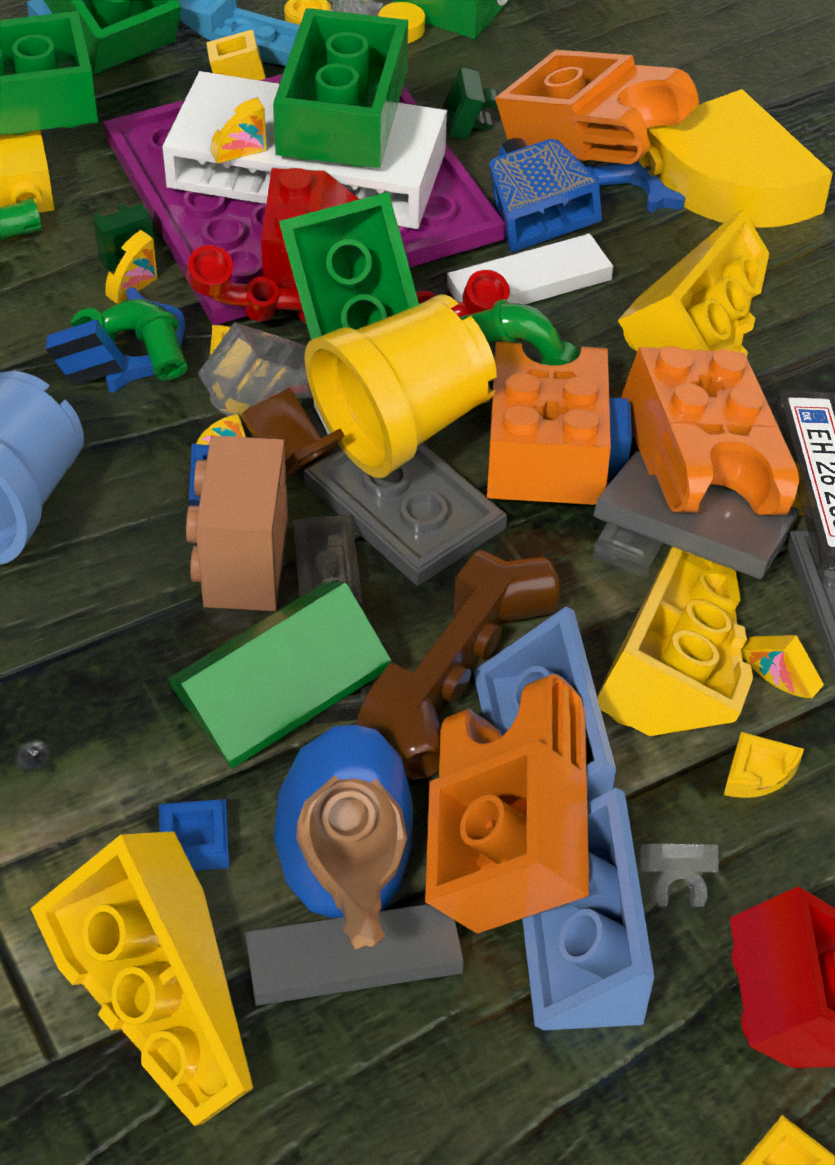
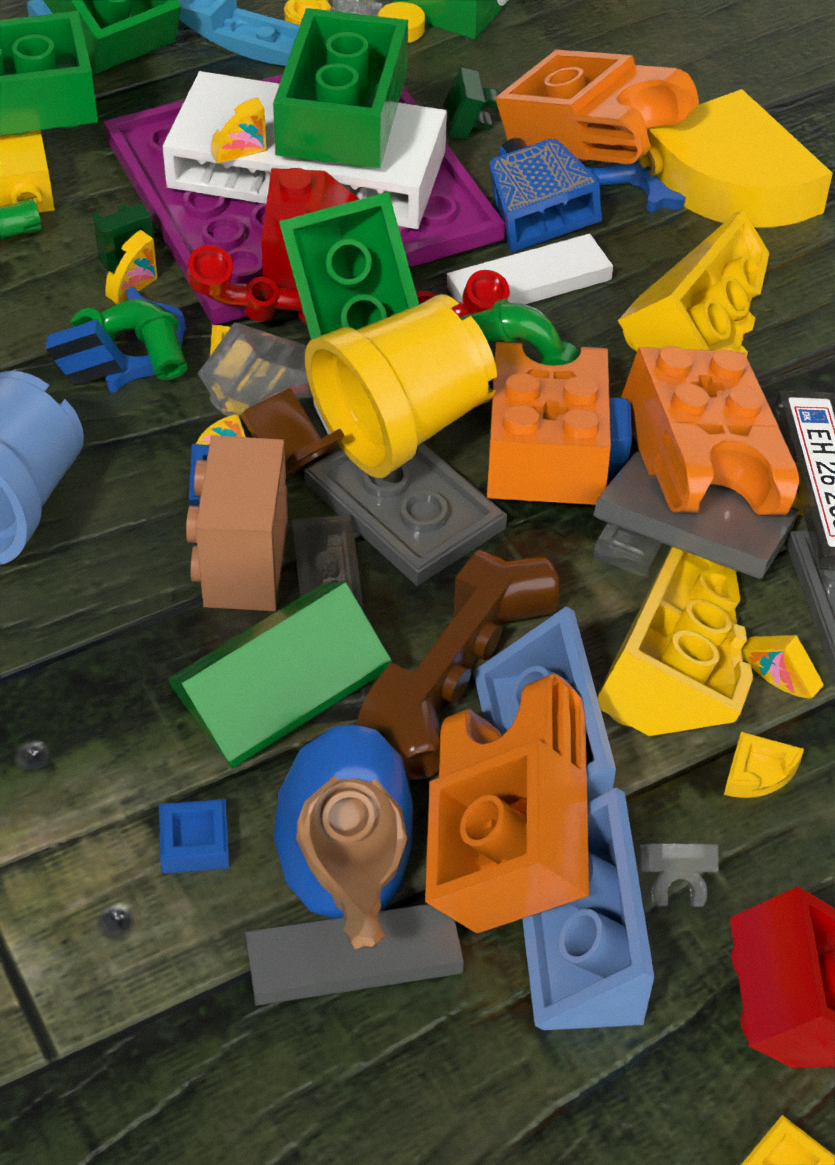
(146, 950): yellow wedge -> none
(236, 56): yellow plate -> none

